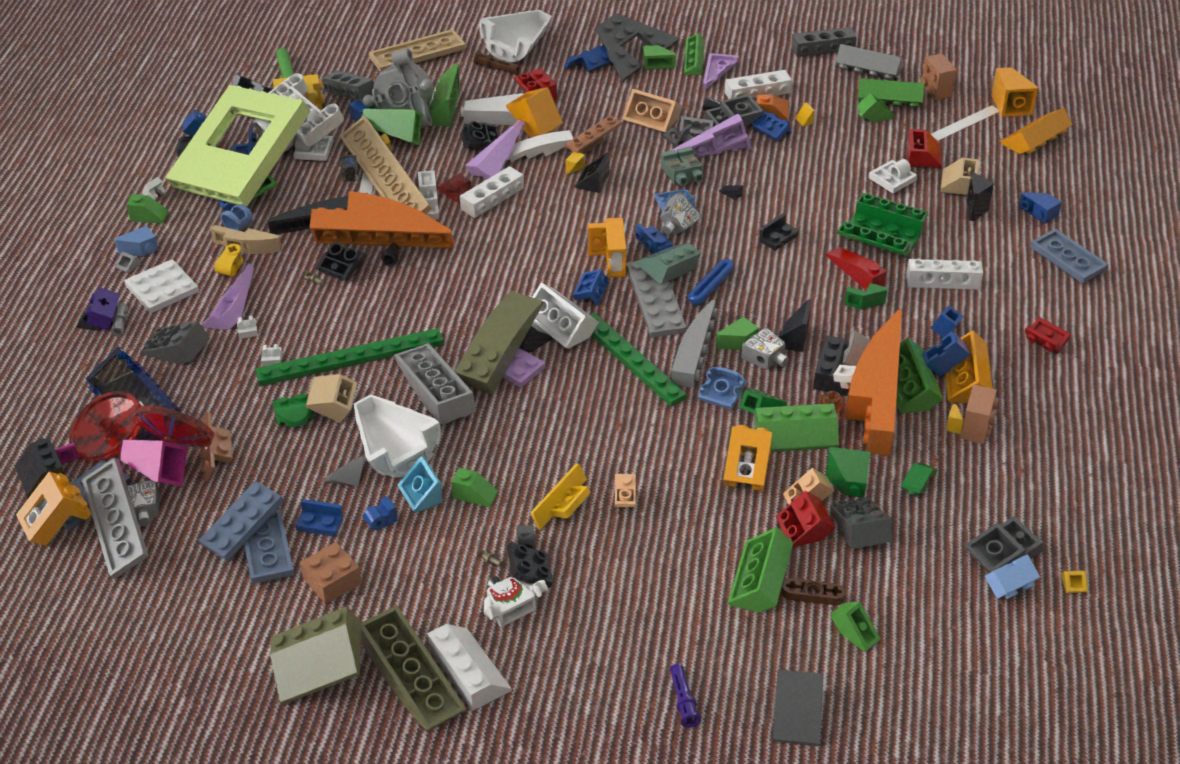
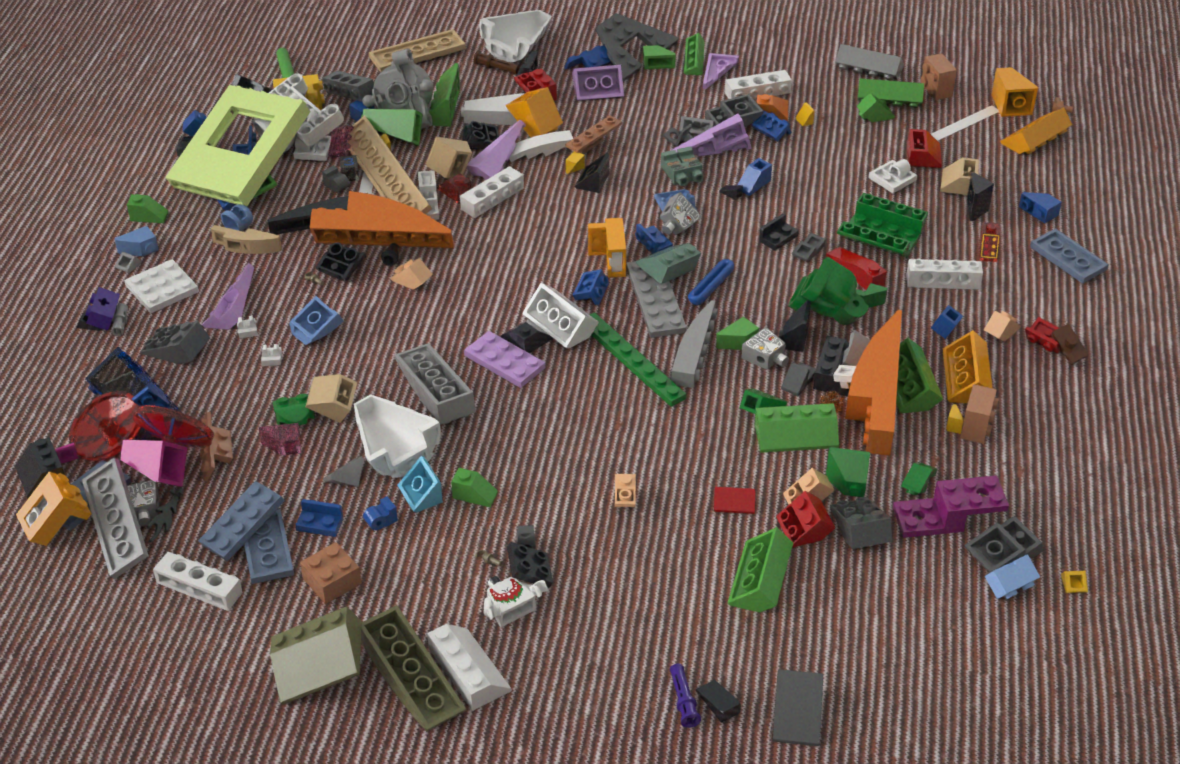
(151, 396): none -> blue slope
(152, 187): white tile -> none
(165, 516): none -> pearl dark grey piece
(198, 580): none -> white brick
(229, 260): yellow piece -> none
(282, 439): none -> clear pink slope
(314, 321): none -> medium blue slope
(335, 180): none -> dark grey leg
(339, 141): none -> clear pink plate
(346, 357): green plate -> none
(411, 274): none -> light nougat slope
(449, 157): none -> tan slope
(498, 342): olive slope -> none
(531, 63): none -> black bracket
(562, 498): yellow bracket -> none
(598, 82): none -> lavender slope
(651, 111): light nougat slope -> none
(710, 103): black cone -> none
(719, 700): none -> black slope
(722, 387): medium blue slope -> none
(734, 500): none -> red slope
(749, 444): light orange brick -> none
(756, 176): none -> blue slope
(798, 378): none -> dark grey slope
(809, 248): none -> dark grey slope
(819, 598): reddish brown beam -> none
(822, 41): dark grey brick -> none
(831, 293): none -> green piece
(855, 625): bright green slope -> none
(946, 354): blue brick -> none
(950, 506): none -> magenta bracket
(989, 242): none -> clear red slope
(1002, 325): none -> light nougat slope
(1058, 104): none -> nougat piece
(1069, 344): none -> reddish brown tile

